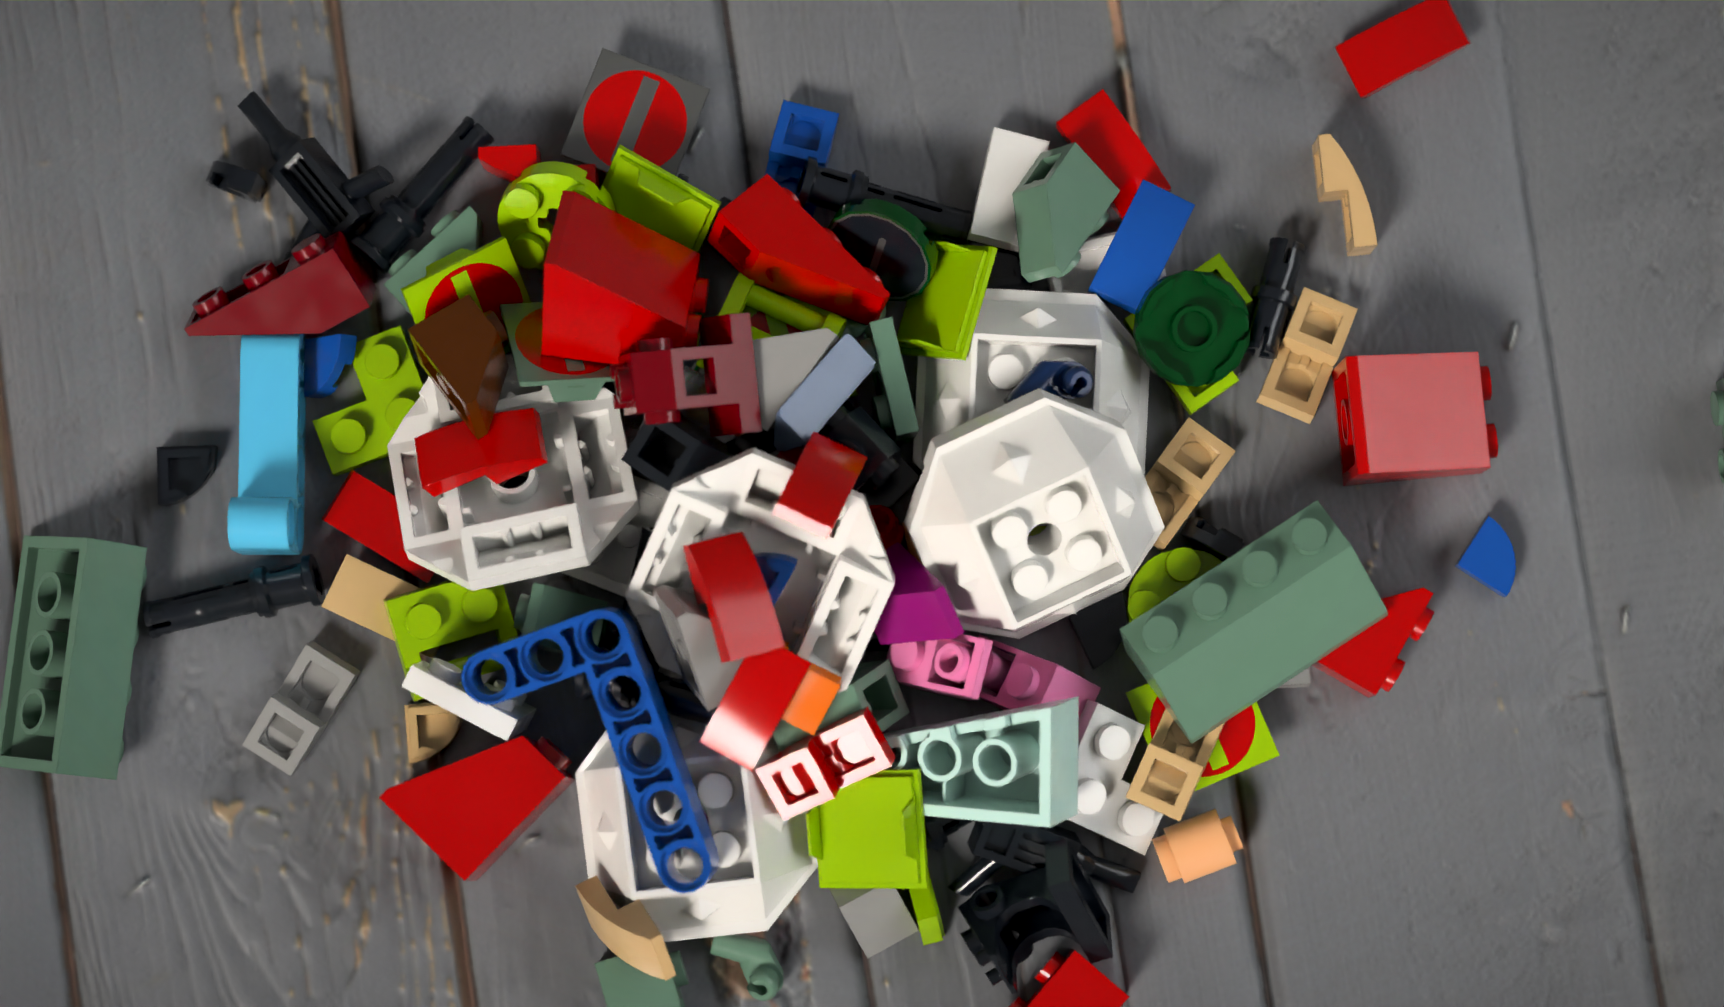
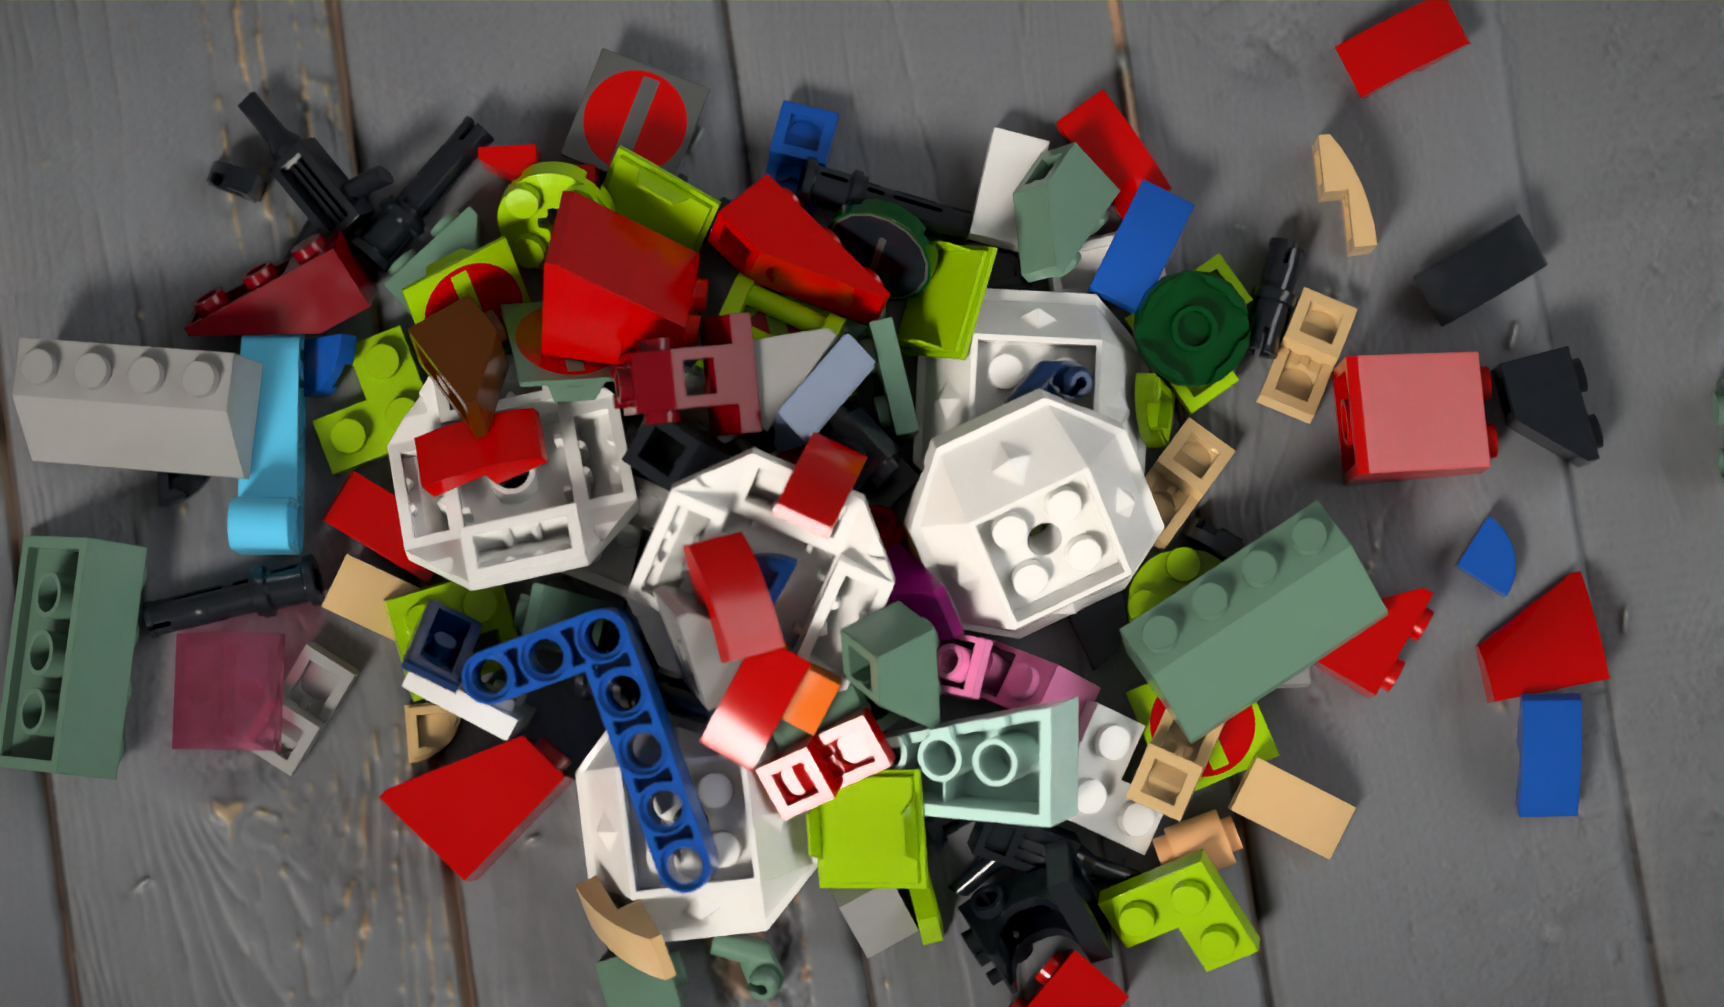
(137, 407): none -> light grey slope
(228, 691): none -> clear pink slope
(441, 645): none -> dark blue slope
(895, 662): none -> sand green slope
(1153, 409): none -> lime tile
(1186, 897): none -> lime plate
(1291, 807): none -> tan slope
(1480, 270): none -> black slope
(1545, 645): none -> red slope
(1546, 404): none -> black slope
(1549, 754): none -> blue slope

